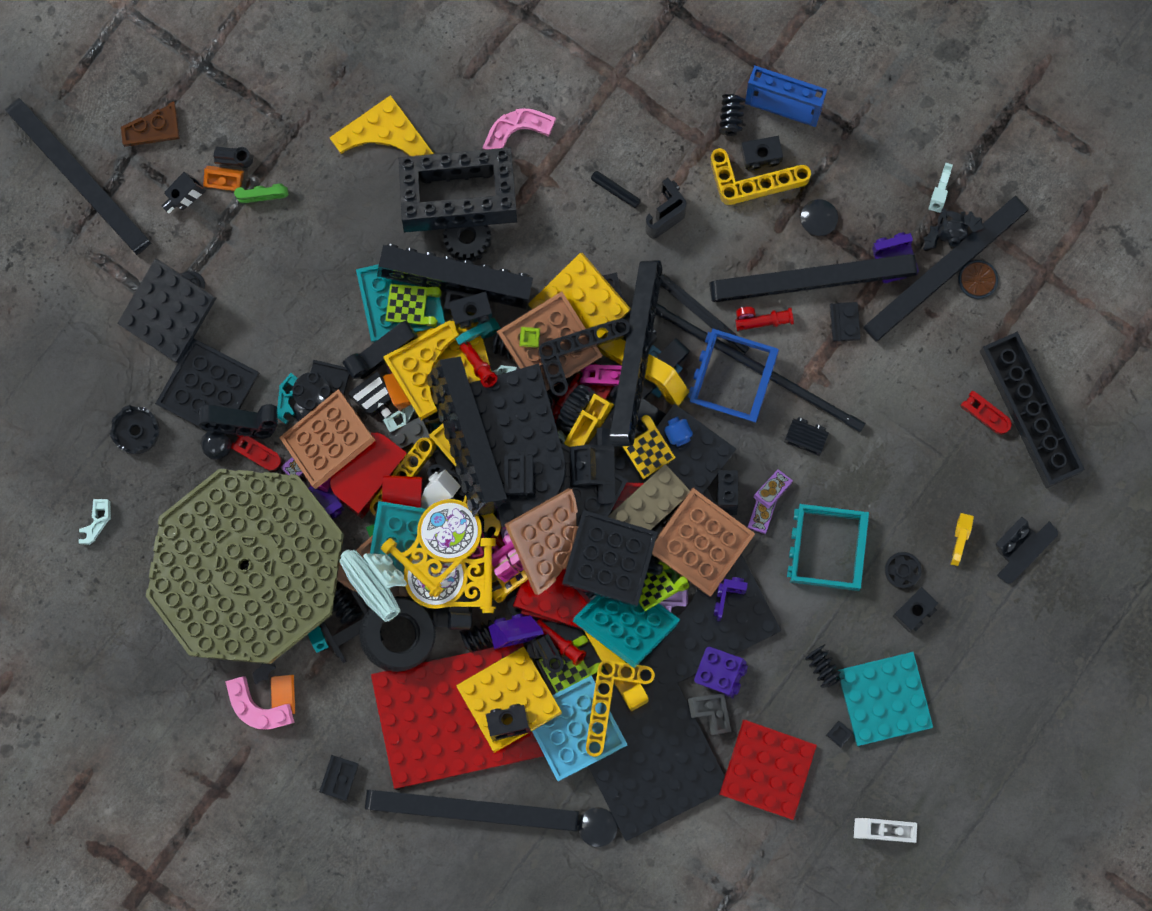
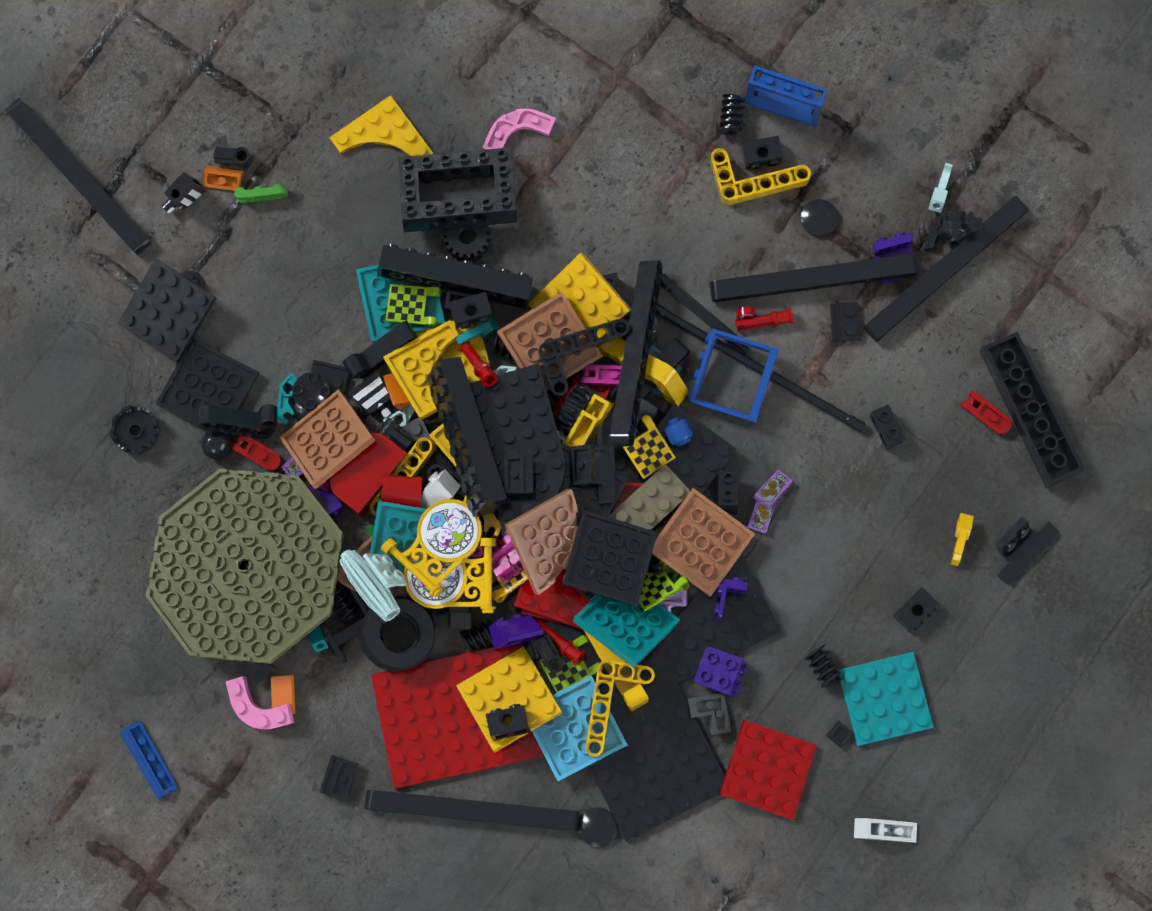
(98, 524): light aqua piece -> none
(148, 759): none -> blue slope
(153, 128): reddish brown wing -> none
(396, 434): none -> black piece
(529, 337): lime tile -> none
(615, 189): black axle -> none
(669, 212): black piece -> none
(806, 436): black brick -> none
(860, 546): teal window -> none
(887, 427): none -> black brick
(903, 570): black wheel -> none
(978, 279): reddish brown wheel -> none

